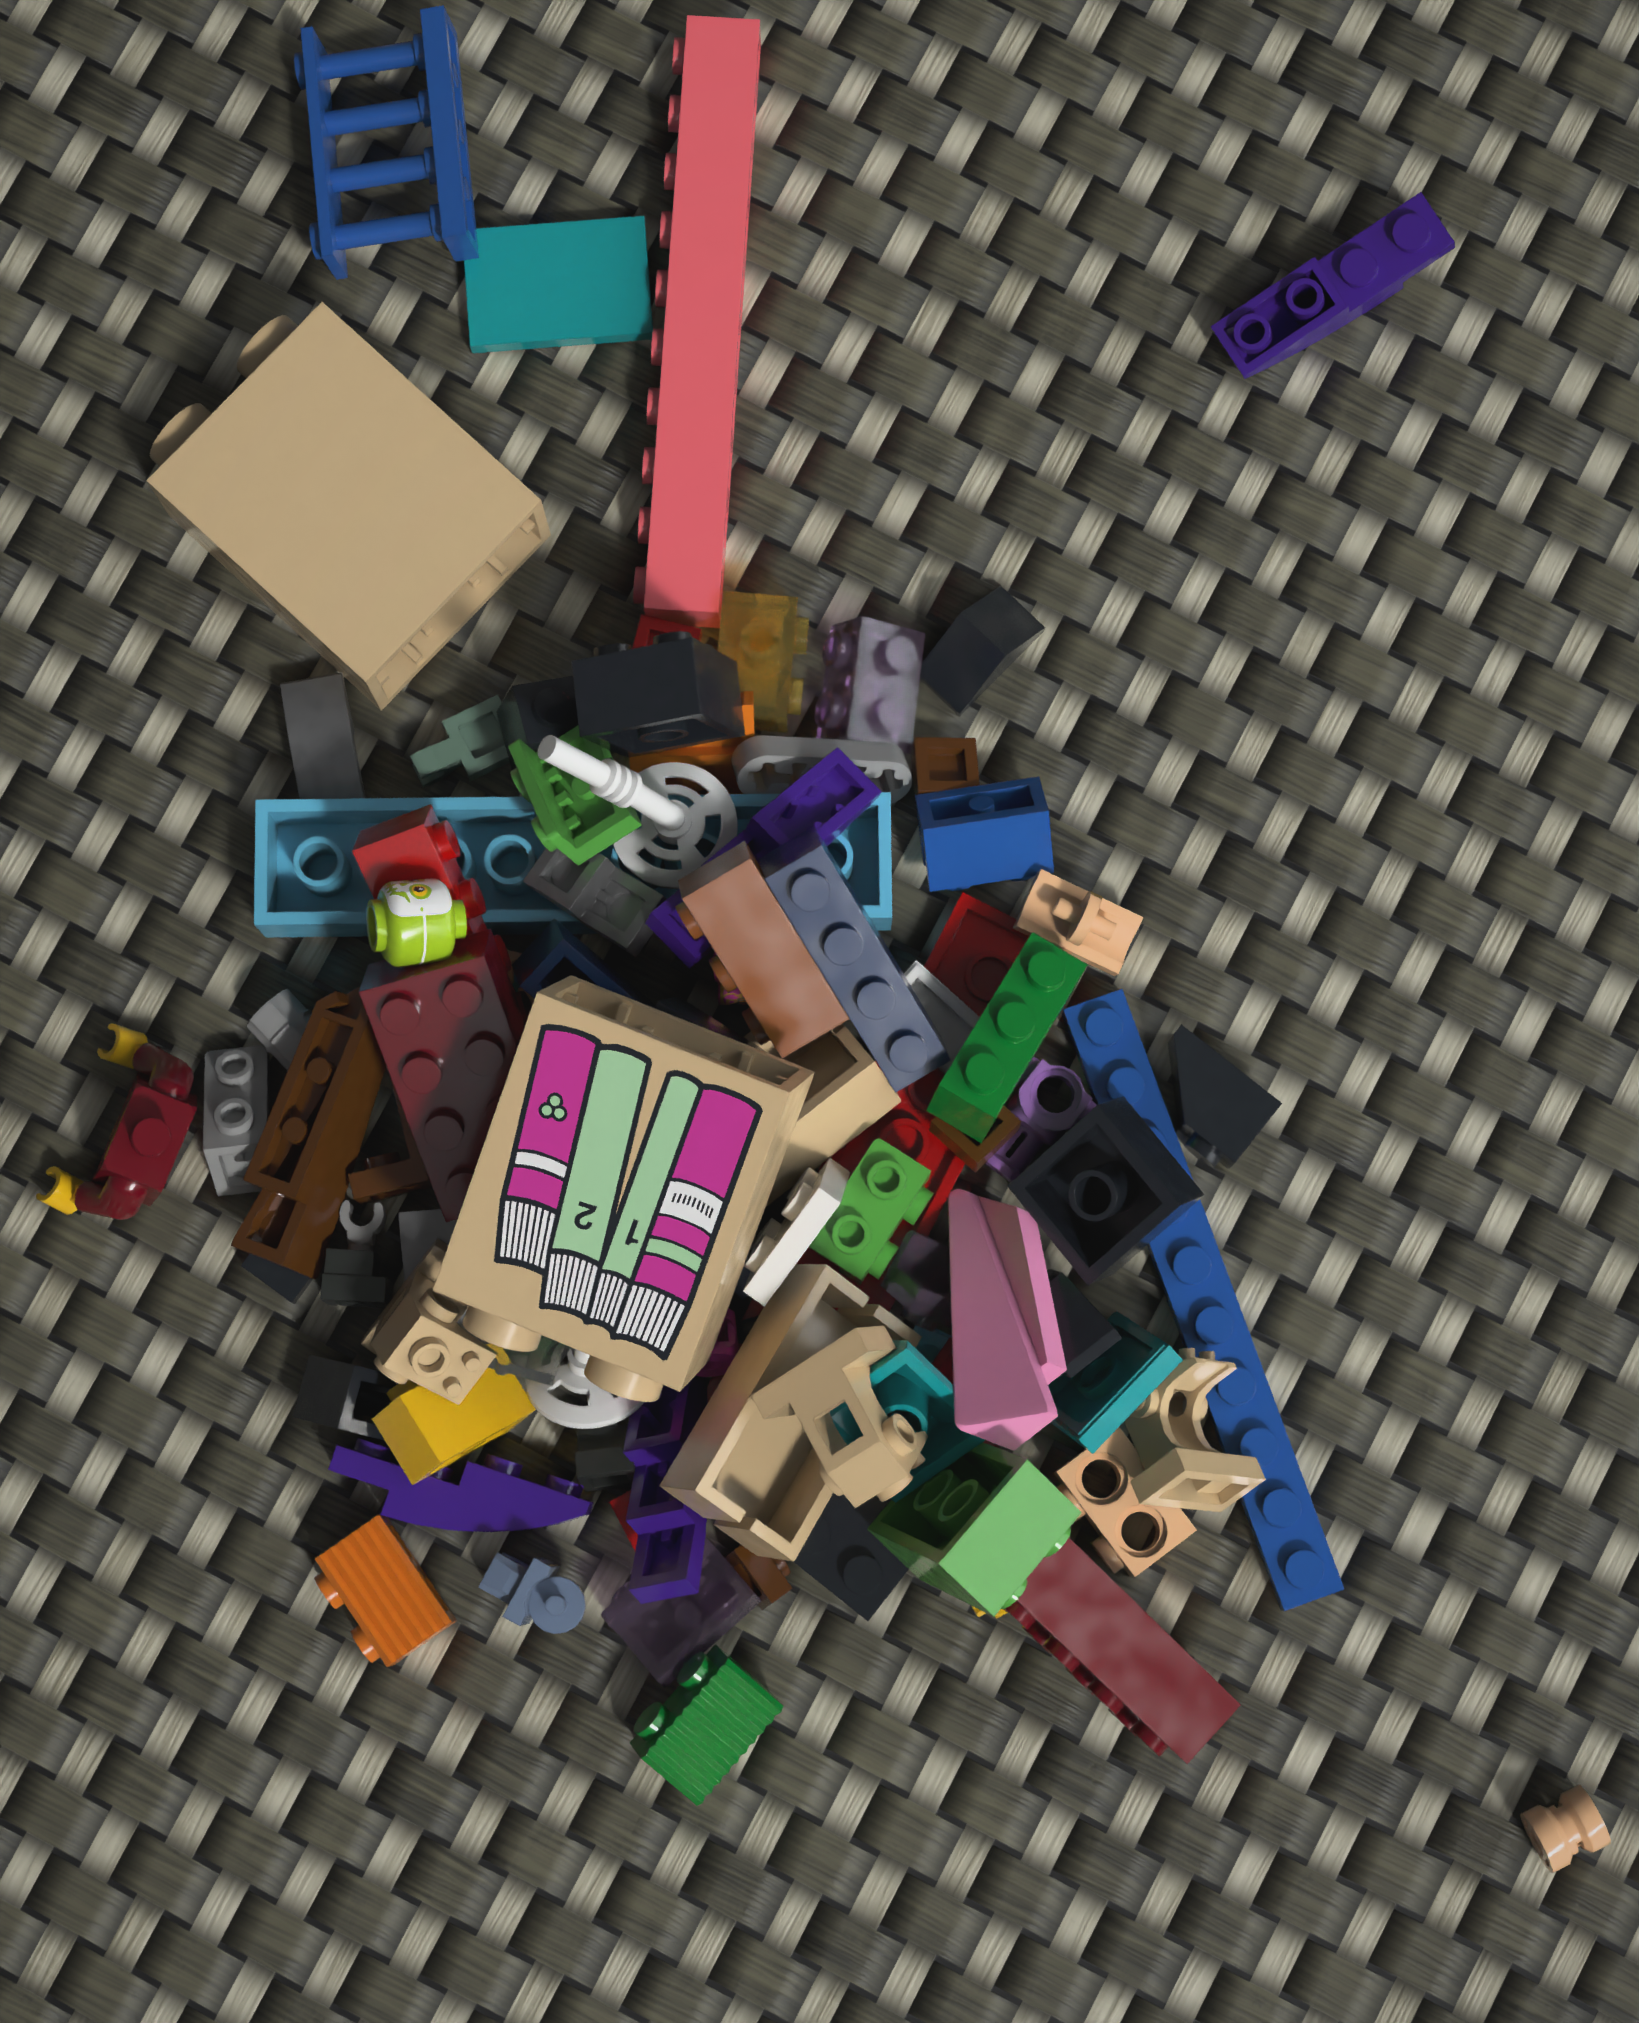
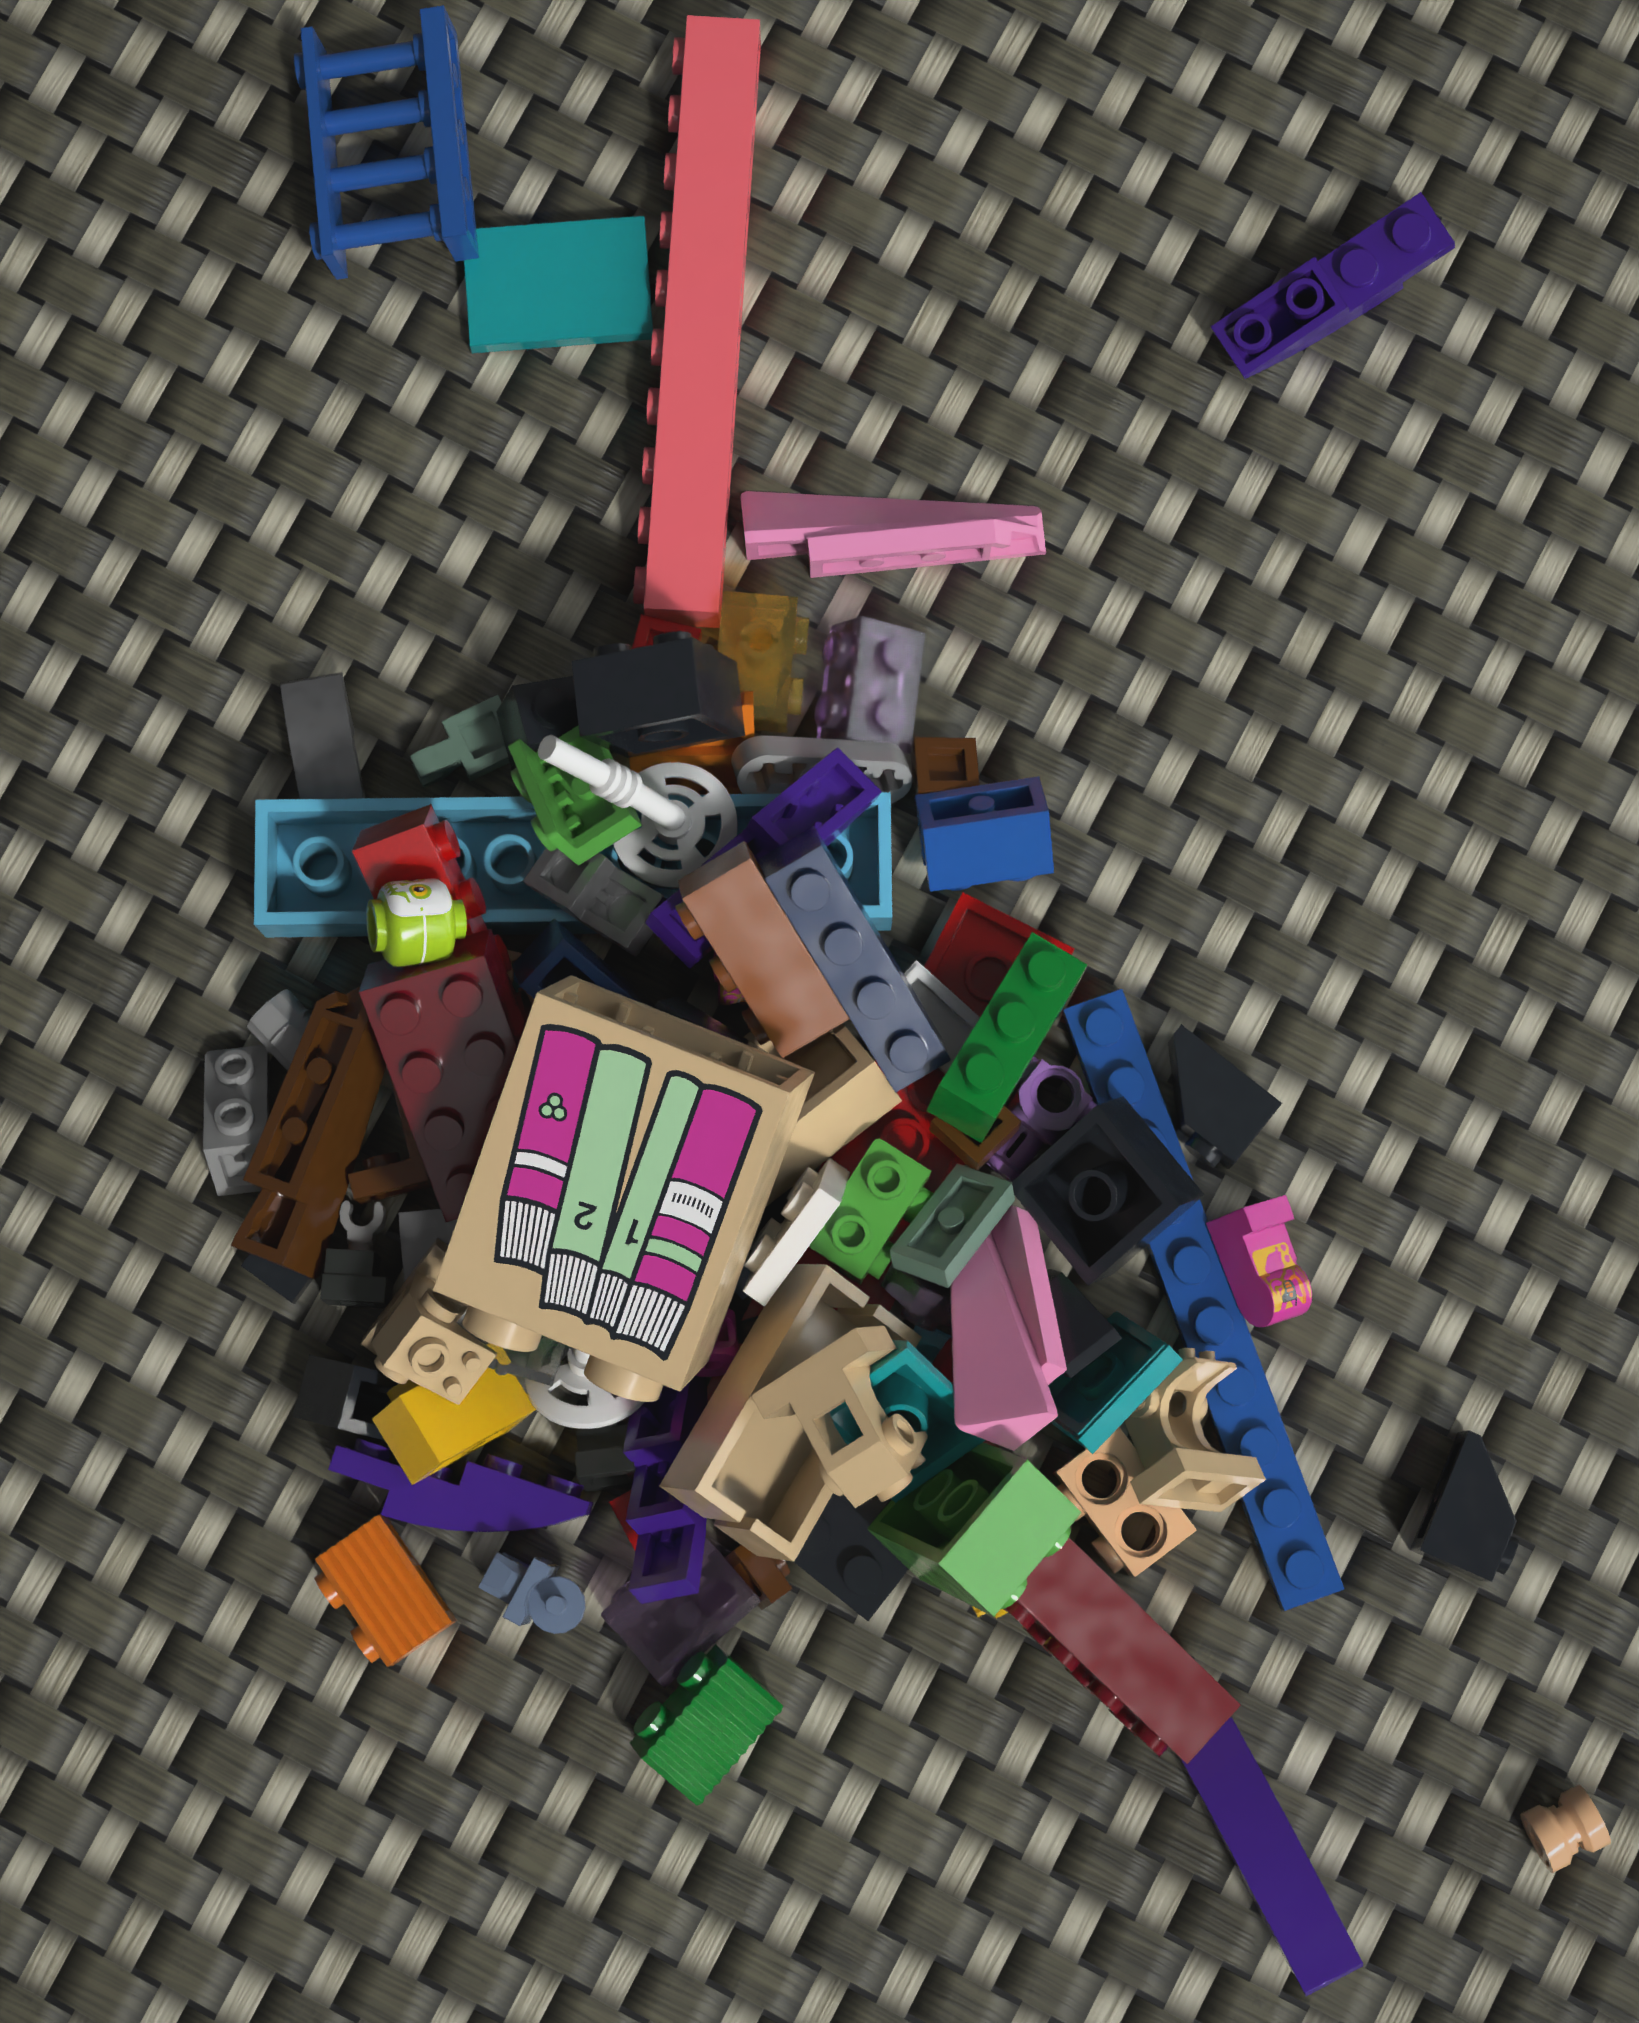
(143, 1138): dark red torso -> none
(346, 501): tan brick -> none
(885, 533): none -> bright pink wedge
(952, 1225): none -> sand green plate
(978, 649): black slope -> none
(1078, 922): light nougat hips -> none
(1262, 1262): none -> dark pink leg
(1271, 1861): none -> dark purple slope
(1468, 1514): none -> black slope

